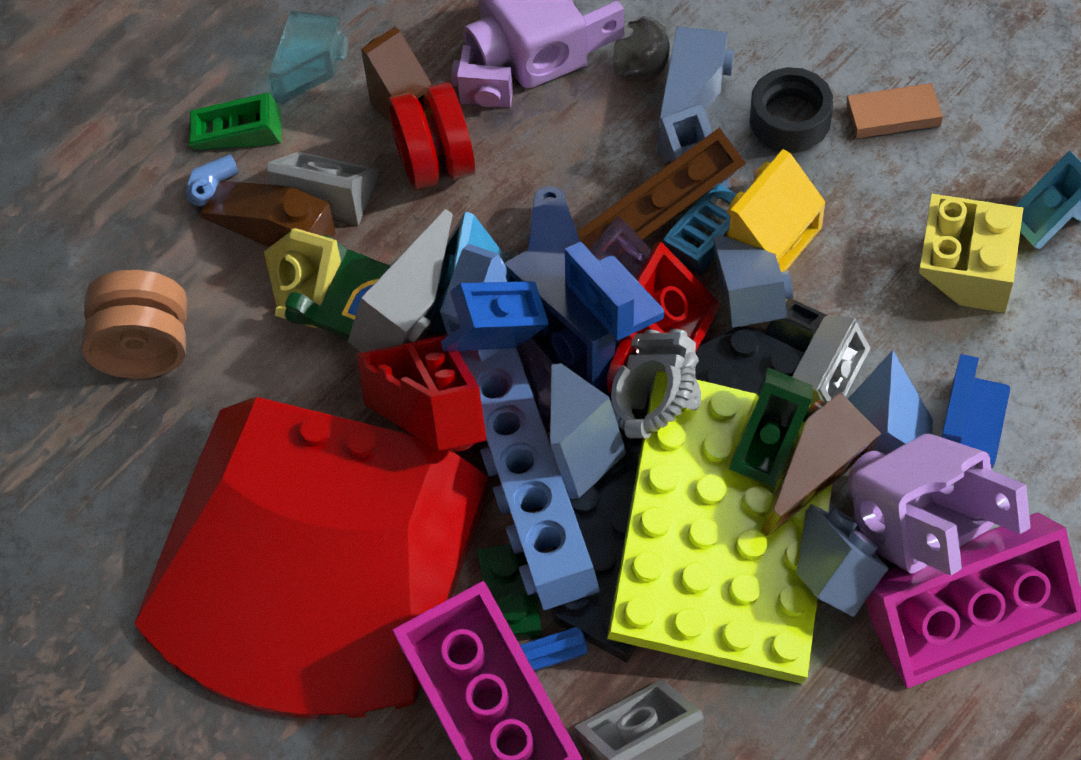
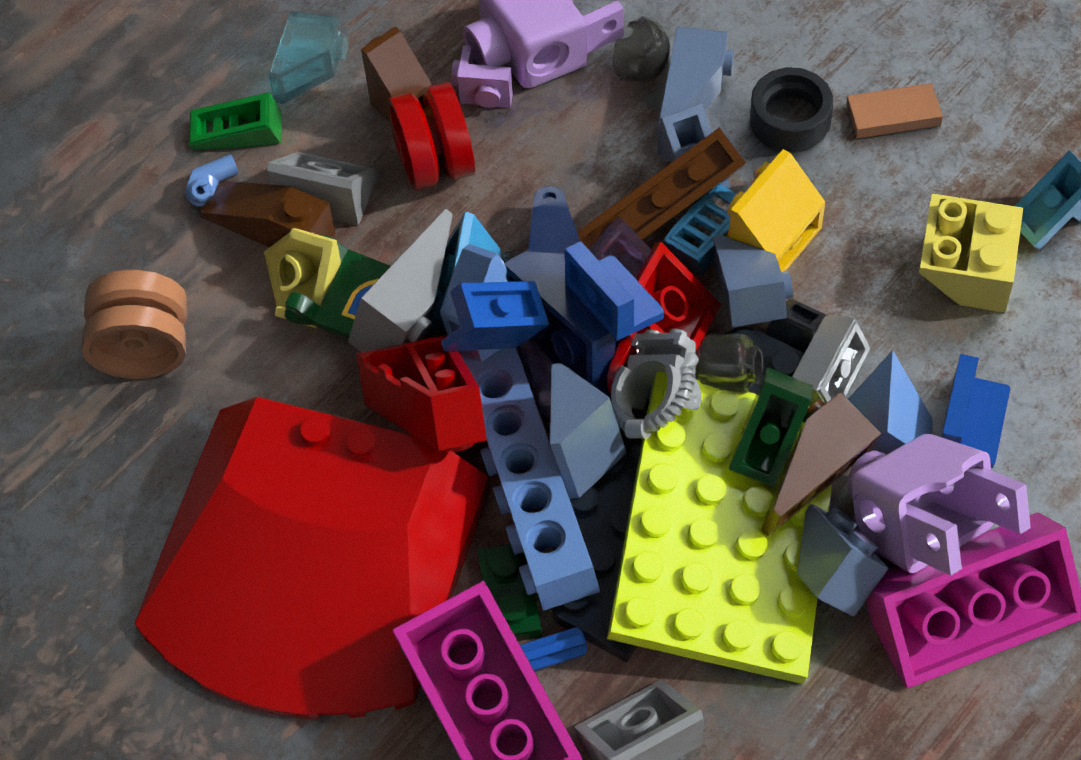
(729, 363): none -> clear smoke head

